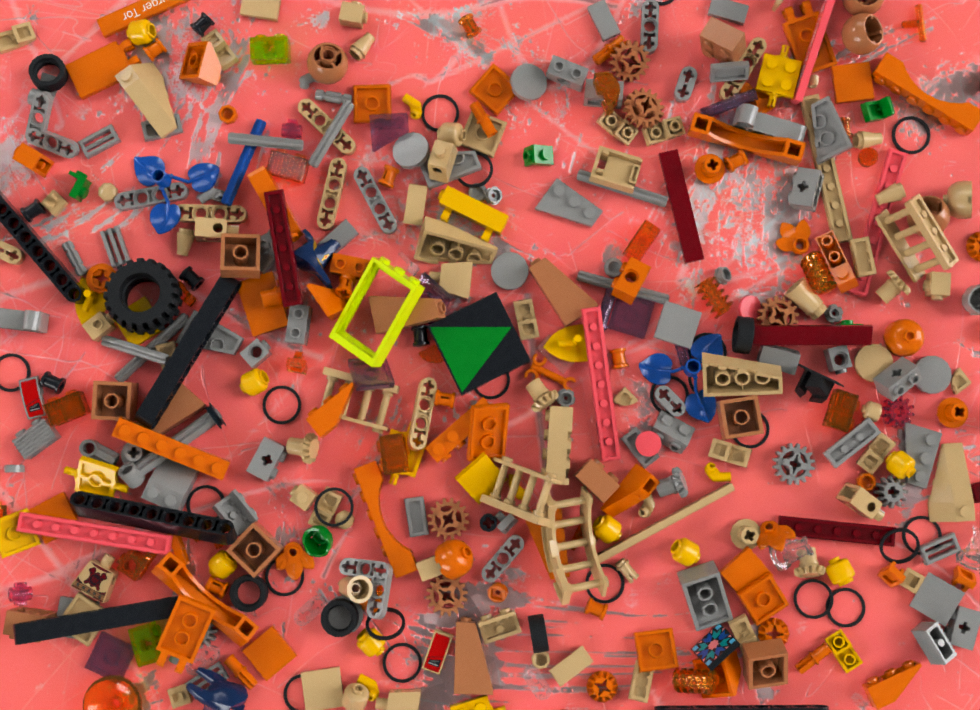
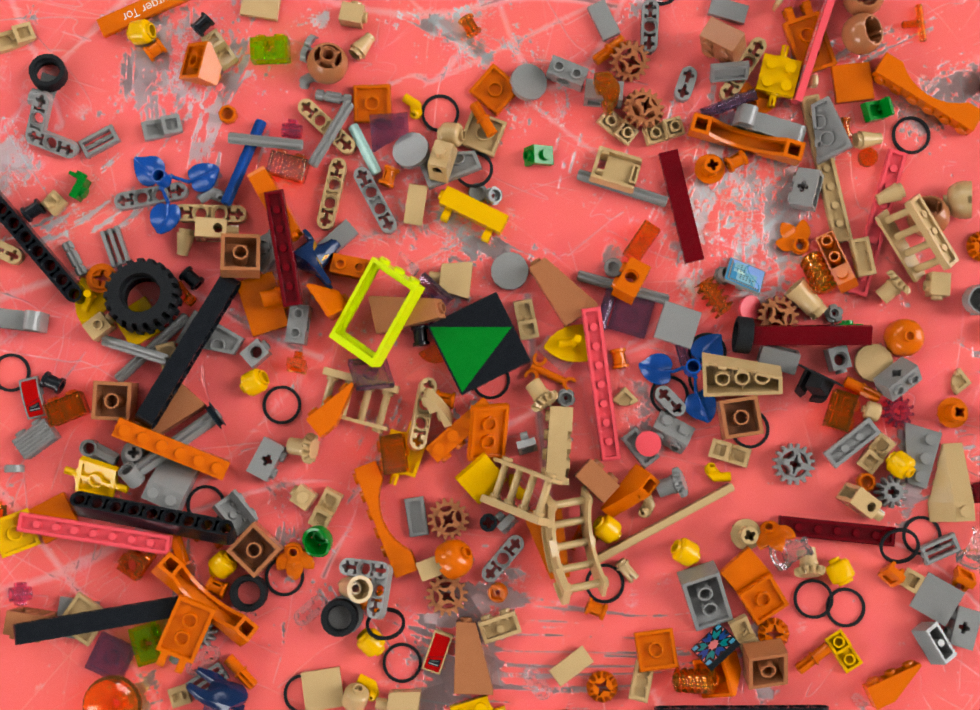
(33, 159): orange brick -> none
(97, 579): torso -> none
(98, 69): orange tile -> none
(107, 192): tan tile -> none
(148, 92): tan wedge -> none
(269, 653): orange tile -> none
(307, 47): none -> light grey piece
(316, 504): black piece -> none
(341, 516): tan tile -> none
(345, 286): orange bush -> none
(364, 149): none -> light aqua axle
(435, 403): none -> tan slope
(447, 243): tan wedge -> none
(526, 444): none -> light grey tile
(538, 633): black tyre -> none
(540, 660): tan tile -> none
(566, 203): light grey wing -> none
(744, 276): none -> piece
(862, 389): none -> orange axle
(935, 374): light grey tile -> none

